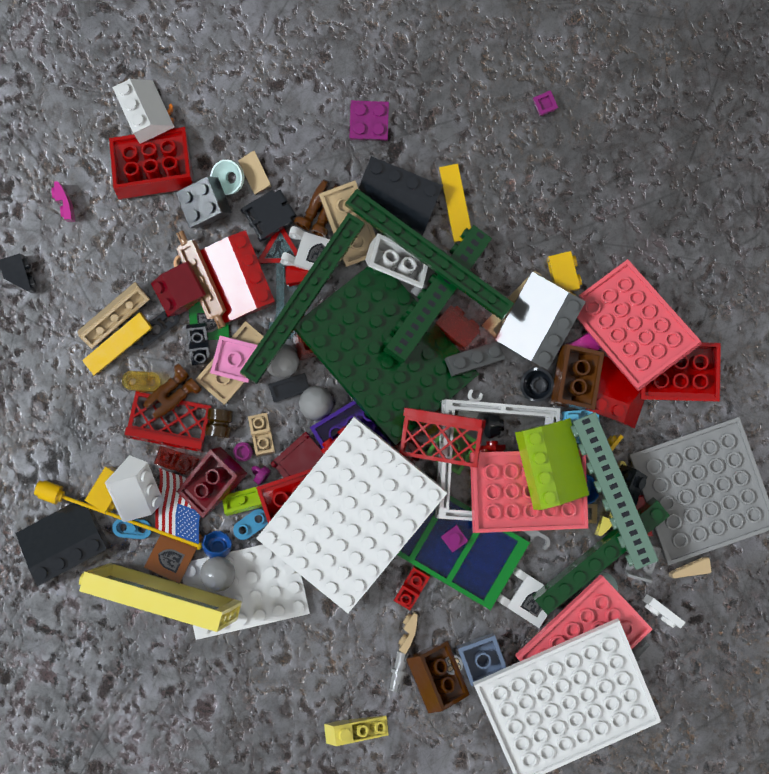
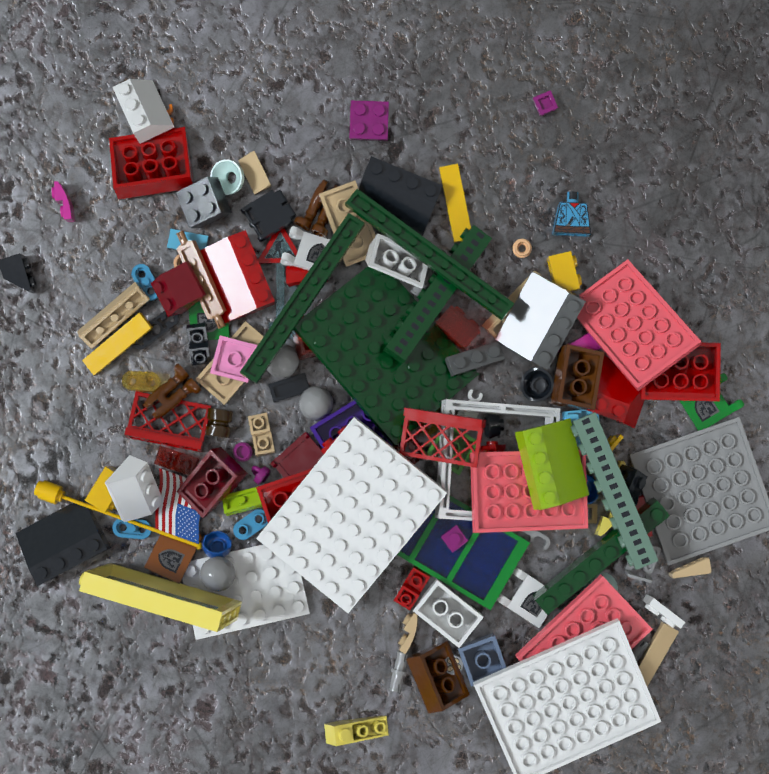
(145, 282): none -> dark azure plate
(173, 241): none -> medium azure tile
(448, 613): none -> white slope
(528, 248): none -> light nougat plate
(572, 217): none -> torso
(656, 651): none -> tan slope
(708, 412): none -> green flag

